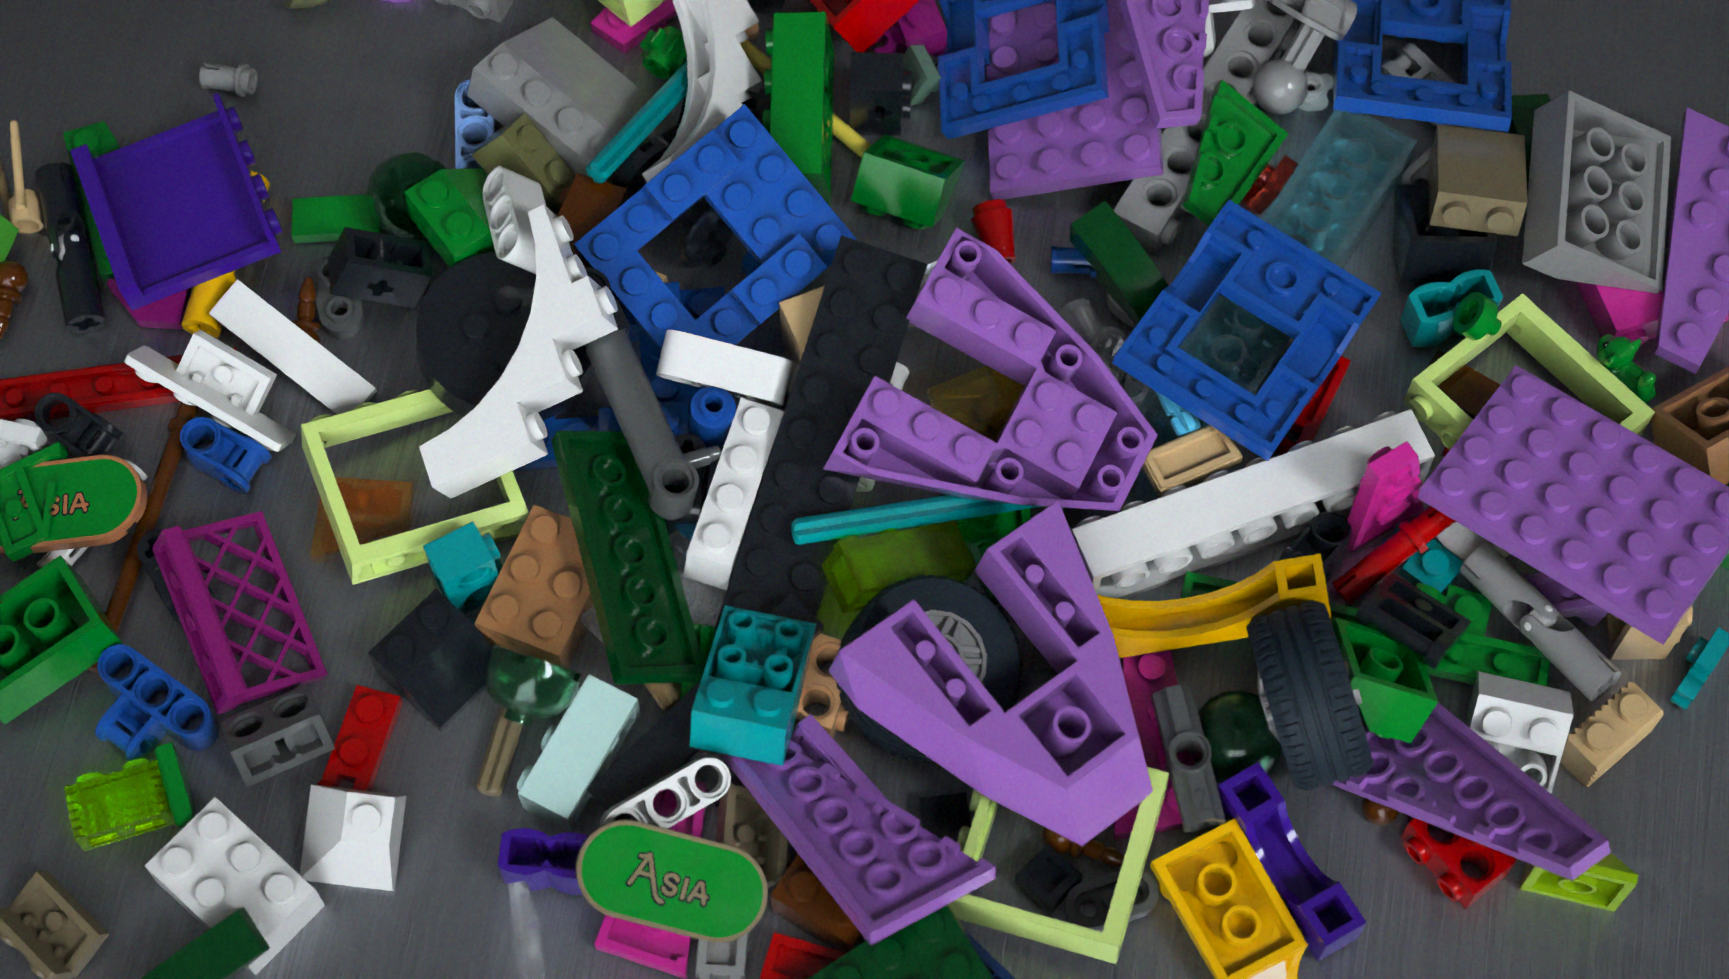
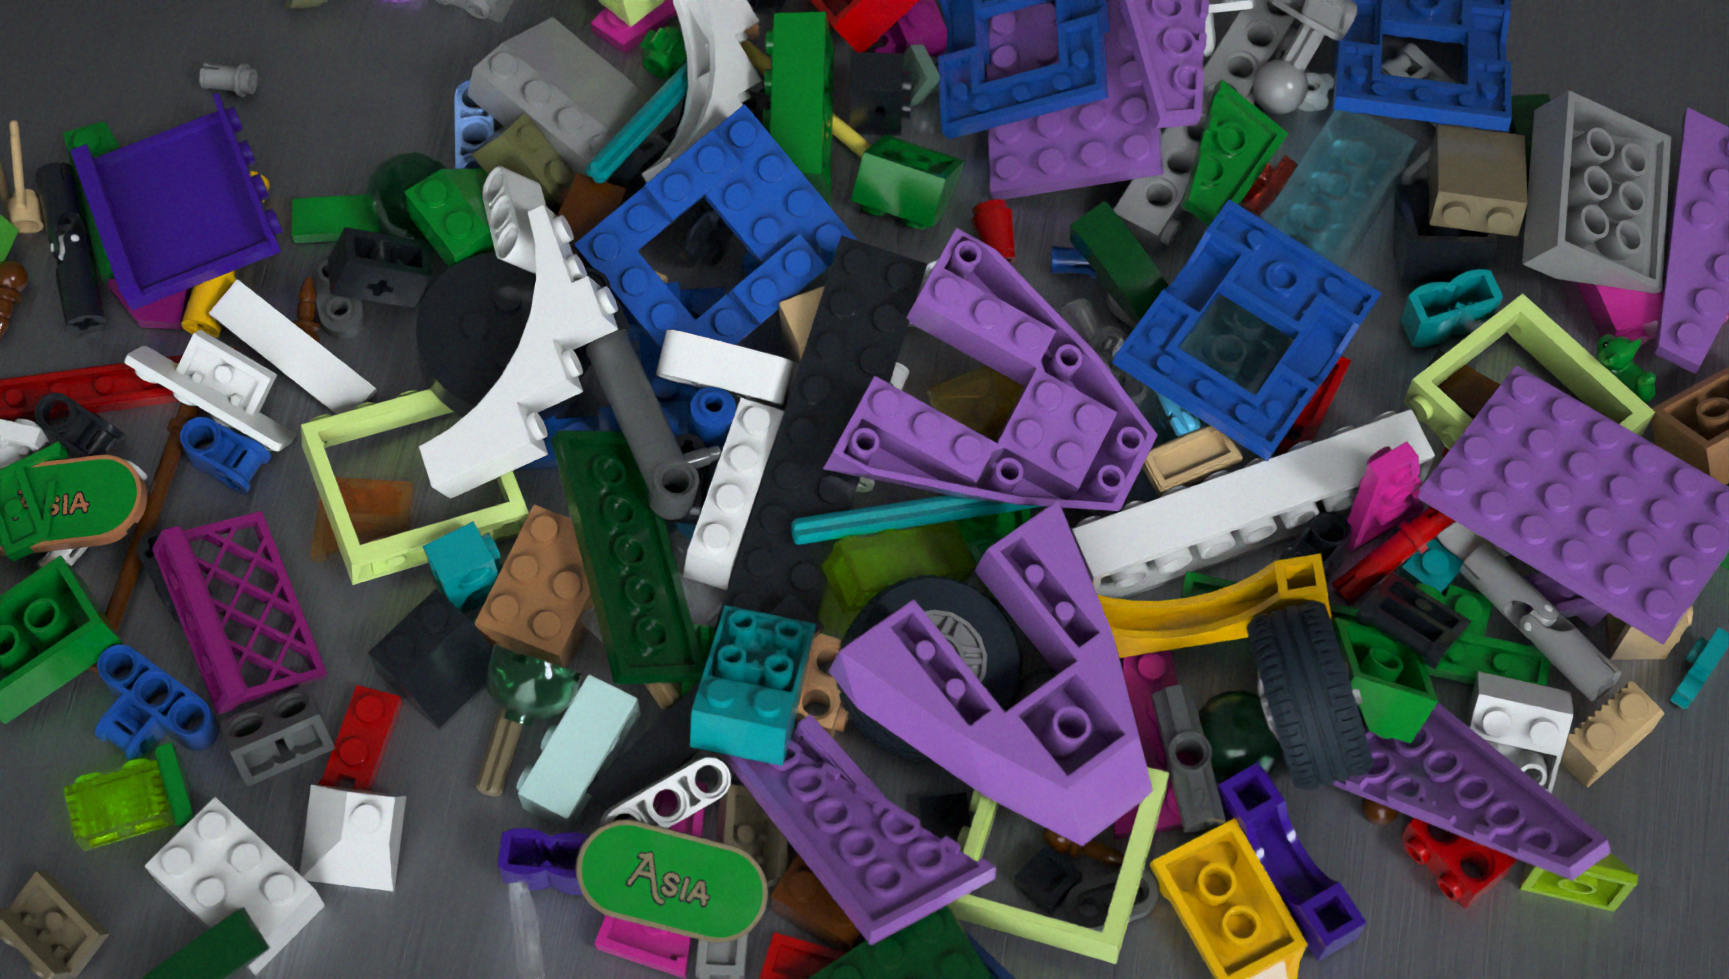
(1476, 317): green tile -> none

